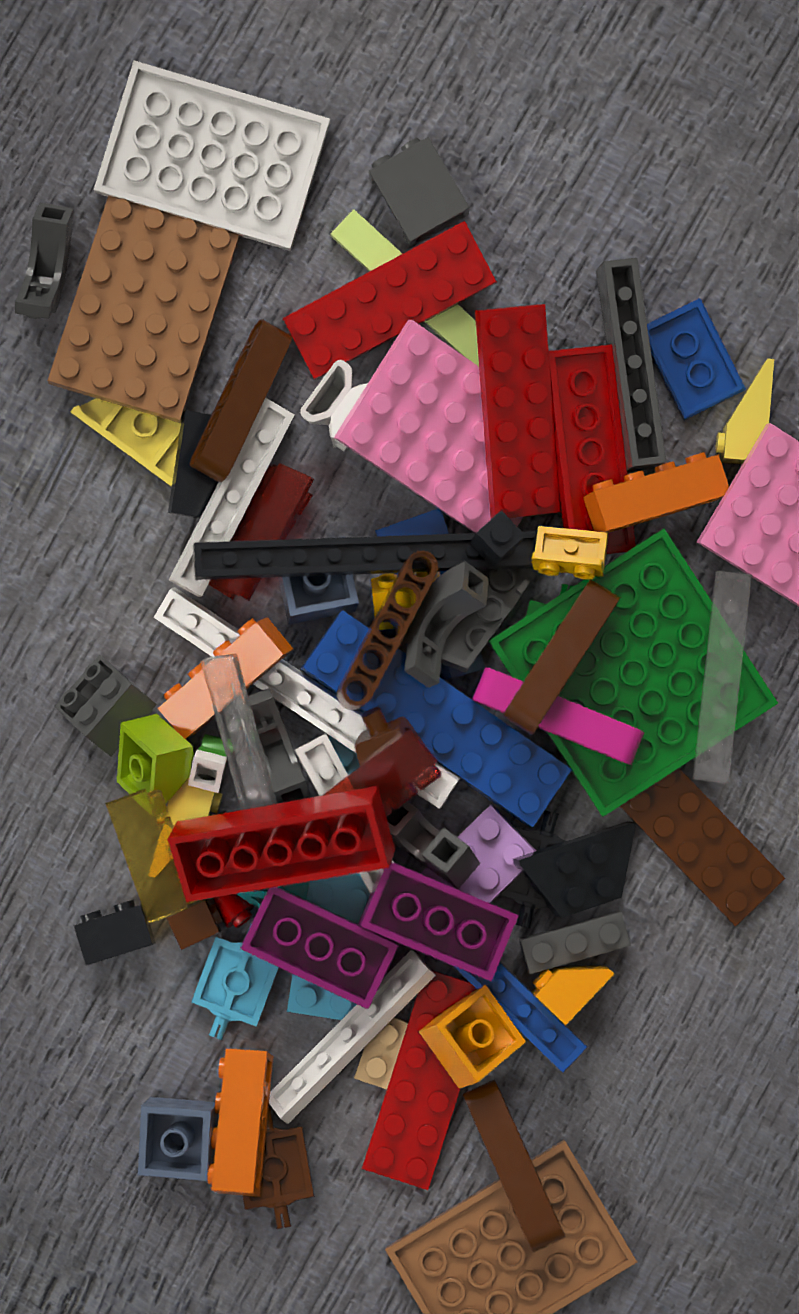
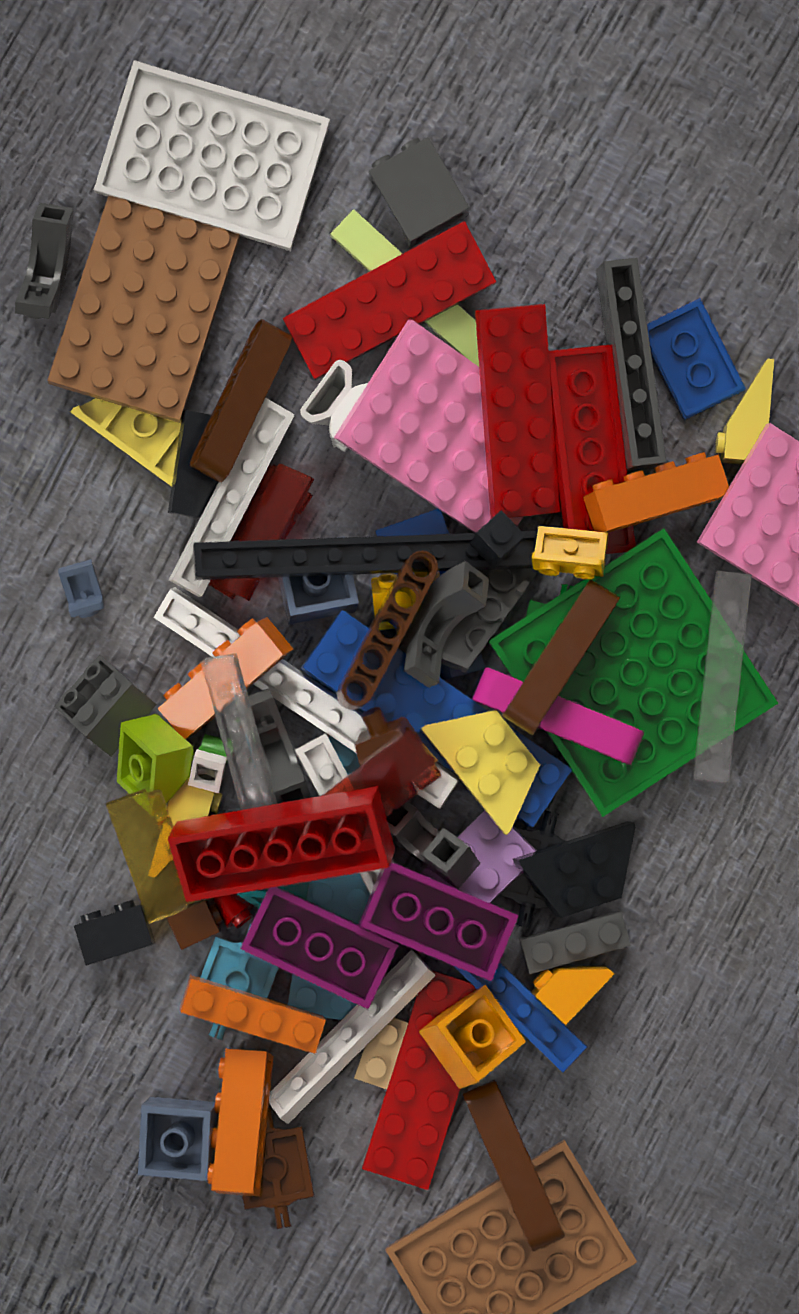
(82, 589): none -> sand blue bracket
(252, 1014): none -> orange brick
(487, 761): none -> light yellow wing
(704, 845): reddish brown plate -> none

